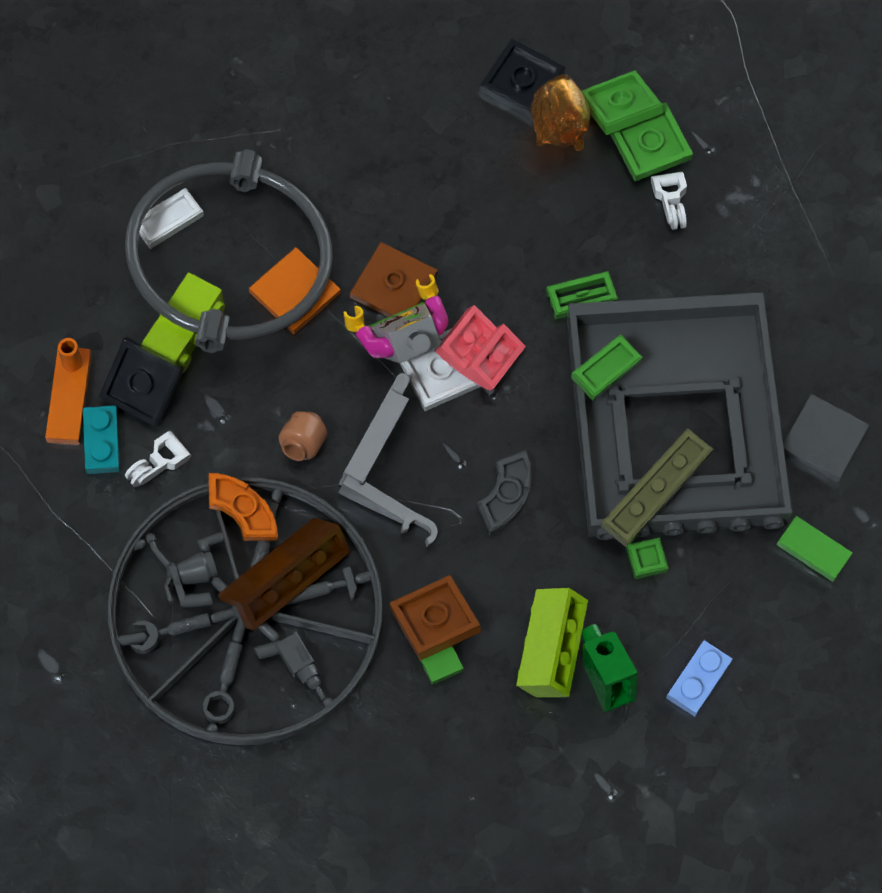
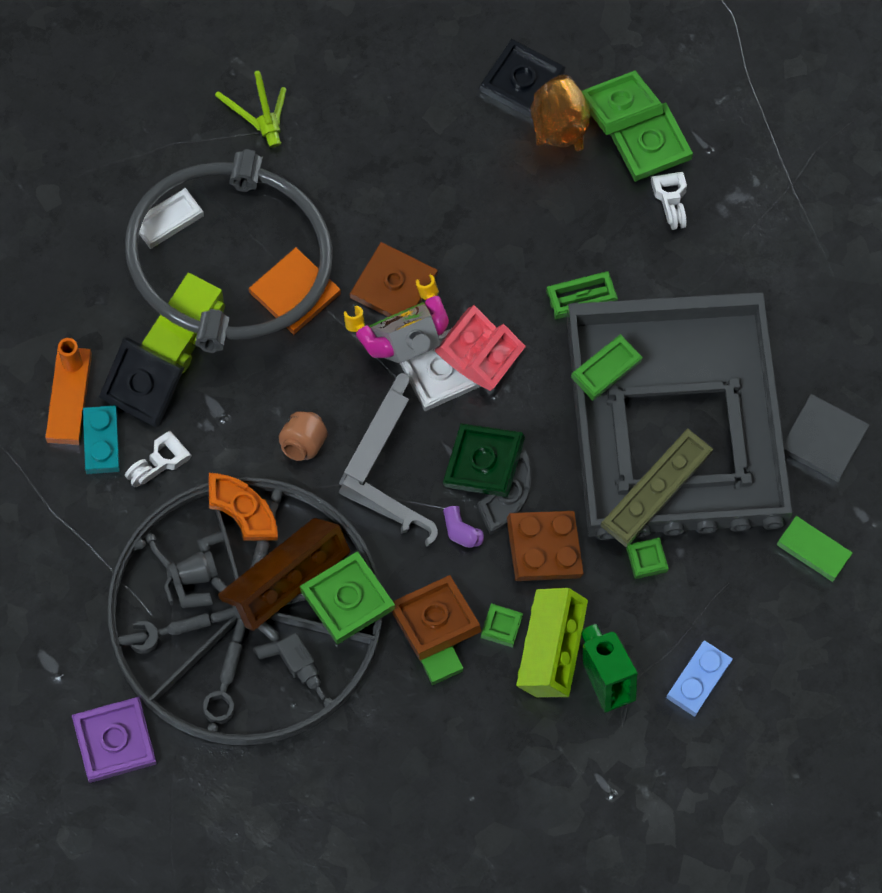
(114, 739): none -> medium lavender tile
(266, 123): none -> lime plant
(347, 597): none -> bright green plate
(459, 531): none -> medium lavender arm
(484, 460): none -> dark green tile
(501, 625): none -> bright green tile
(544, 545): none -> dark orange plate

